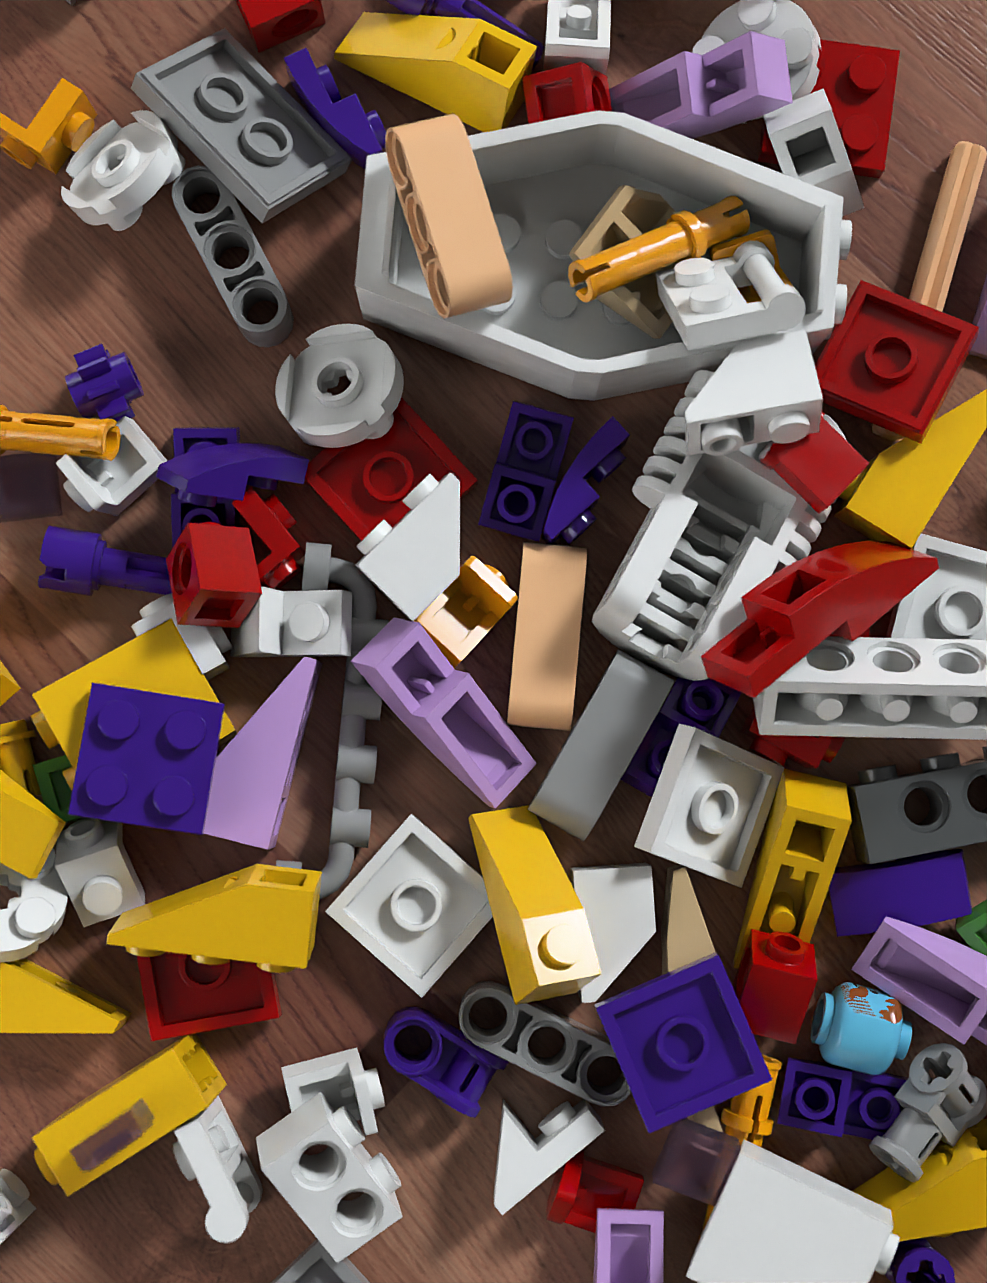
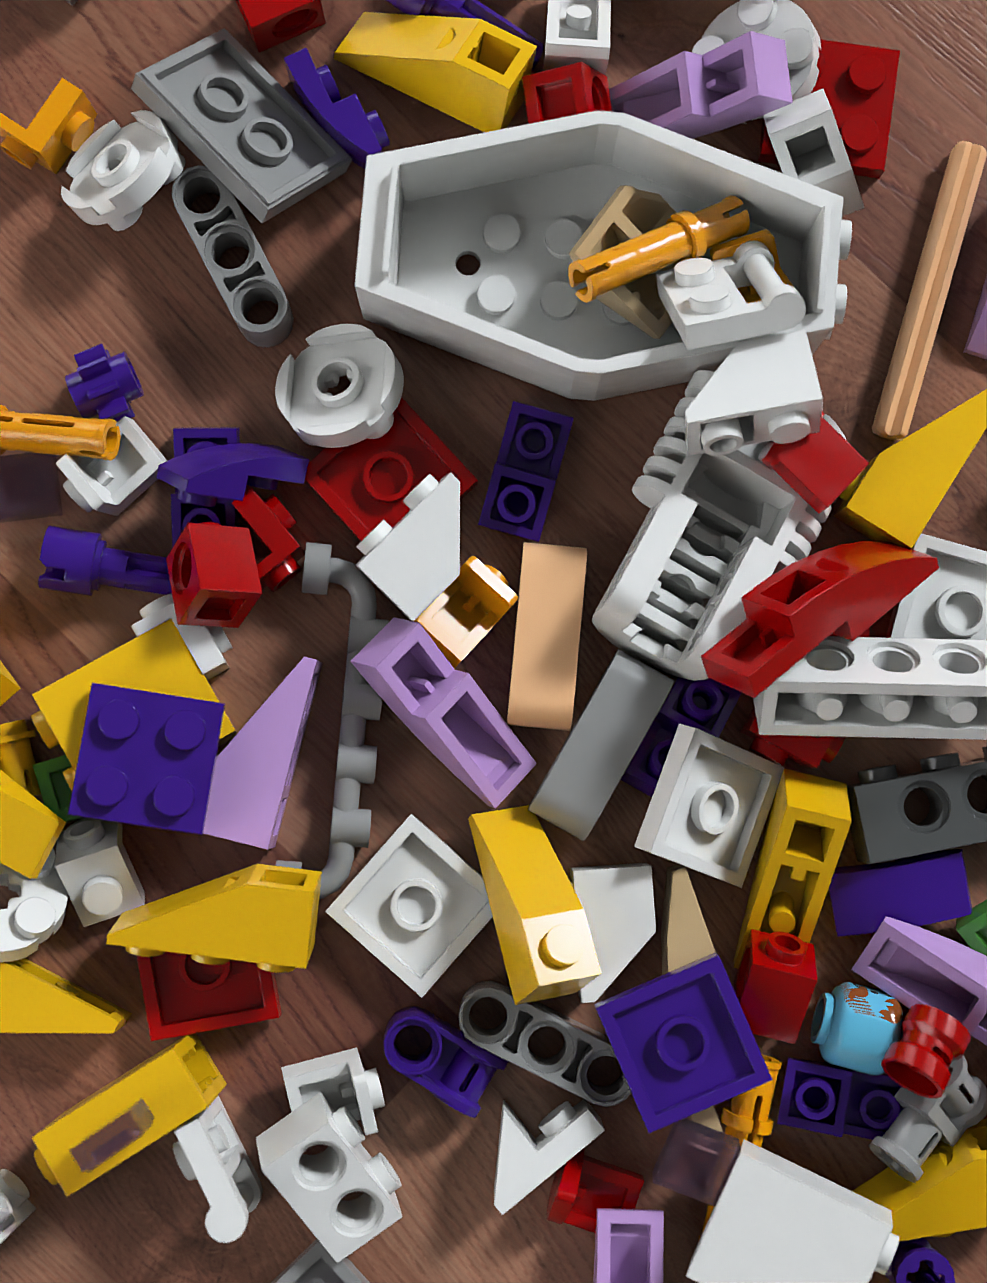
(296, 625): white slope -> none
(448, 215): light nougat beam -> none
(575, 498): dark purple slope -> none
(893, 360): red plate -> none
(926, 1051): none -> red wheel

